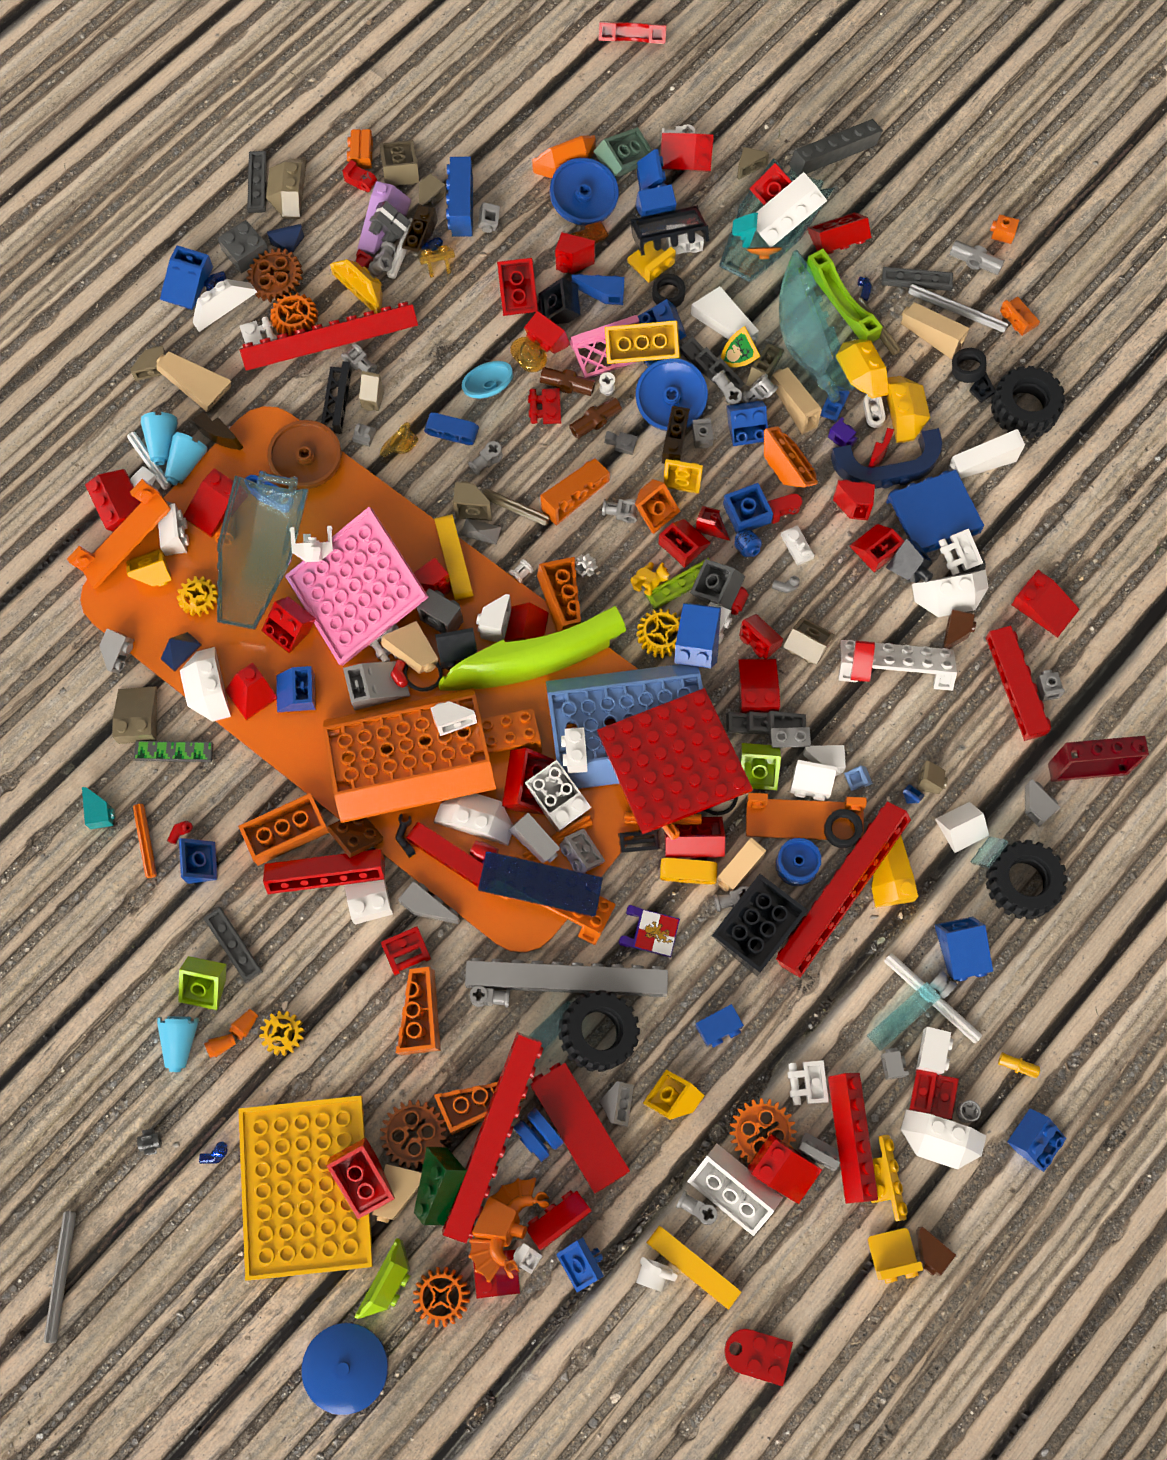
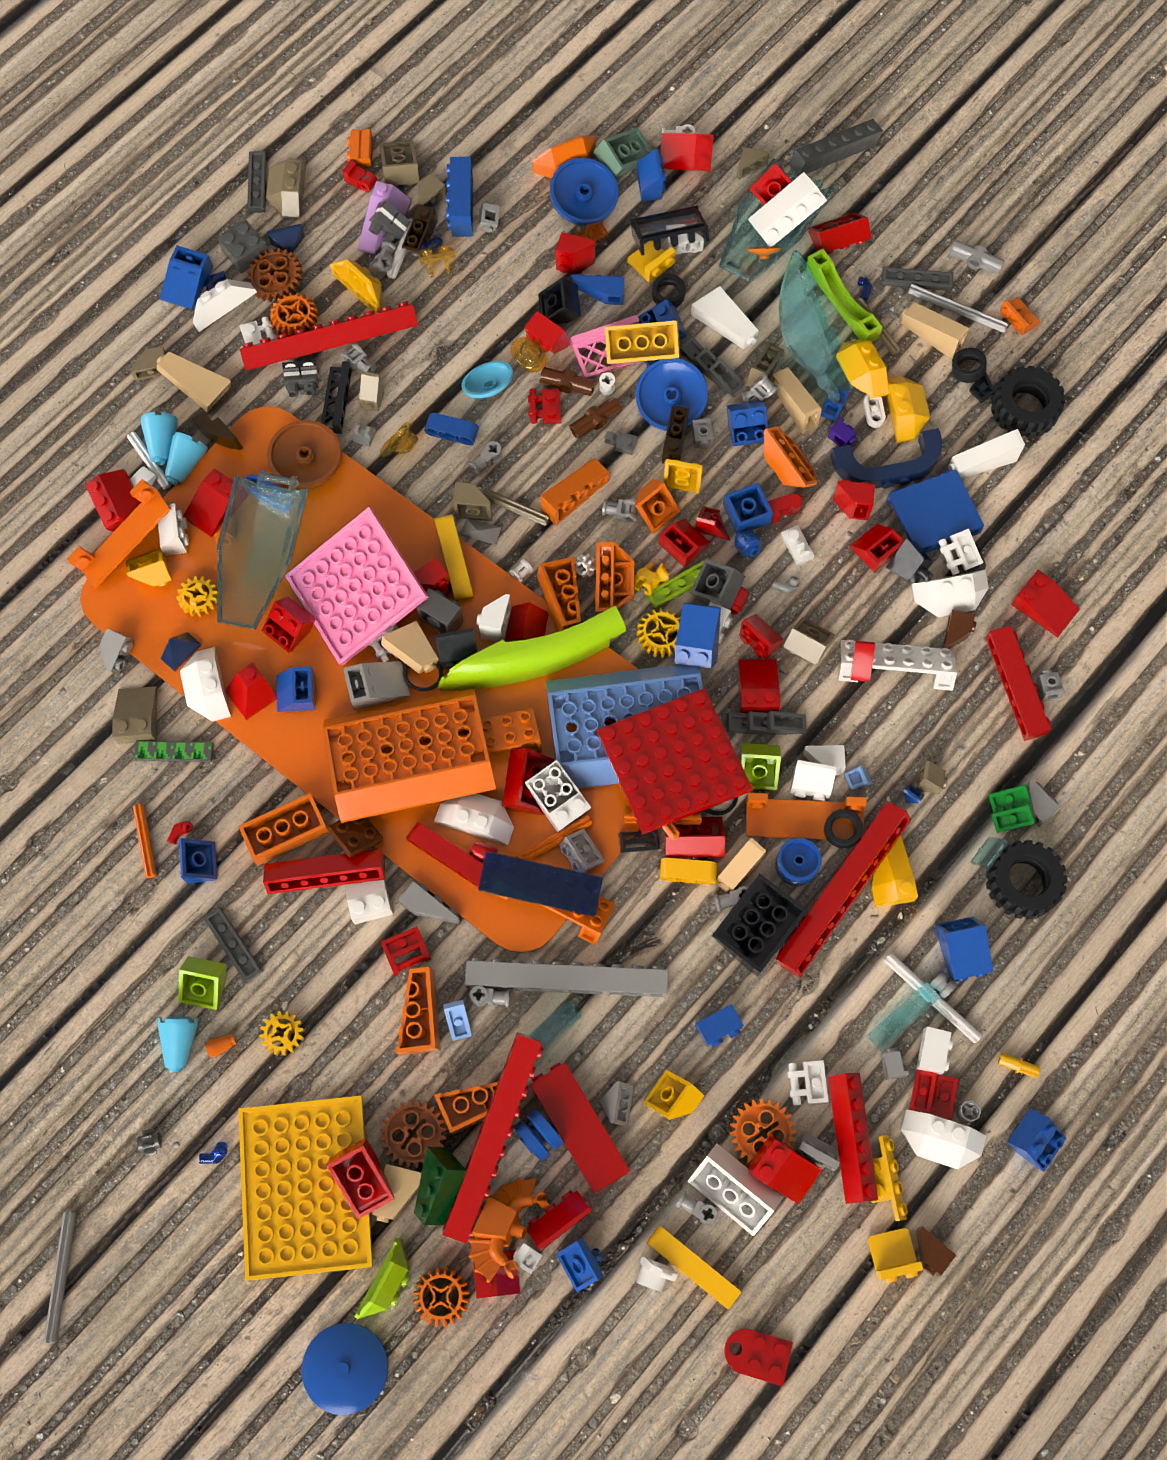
(96, 810): teal slope -> none
(243, 1025): orange cone -> none
(301, 377): none -> dark grey hips
(311, 549): white piece -> none
(363, 258): red tile -> none
(398, 675): red arm -> none
(400, 836): black arm -> none
(452, 717): white slope -> none
(457, 1020): none -> light blue slope
(517, 286): red slope -> none
(535, 838): light grey slope -> none
(575, 745): white brick -> none
(613, 576): none -> orange wedge
(620, 1015): black tyre -> none
(632, 32): arch -> none
(653, 933): flag -> none
(655, 200): blue slope -> none
(727, 387): light grey connector -> none
(740, 349): shield -> none
(745, 228): teal slope -> none
(790, 737): light grey bracket -> none
(880, 449): red slope -> none
(963, 826): white slope -> none
(1004, 229): orange brick -> none
(1012, 808): none -> green slope
(1098, 758): dark red window -> none

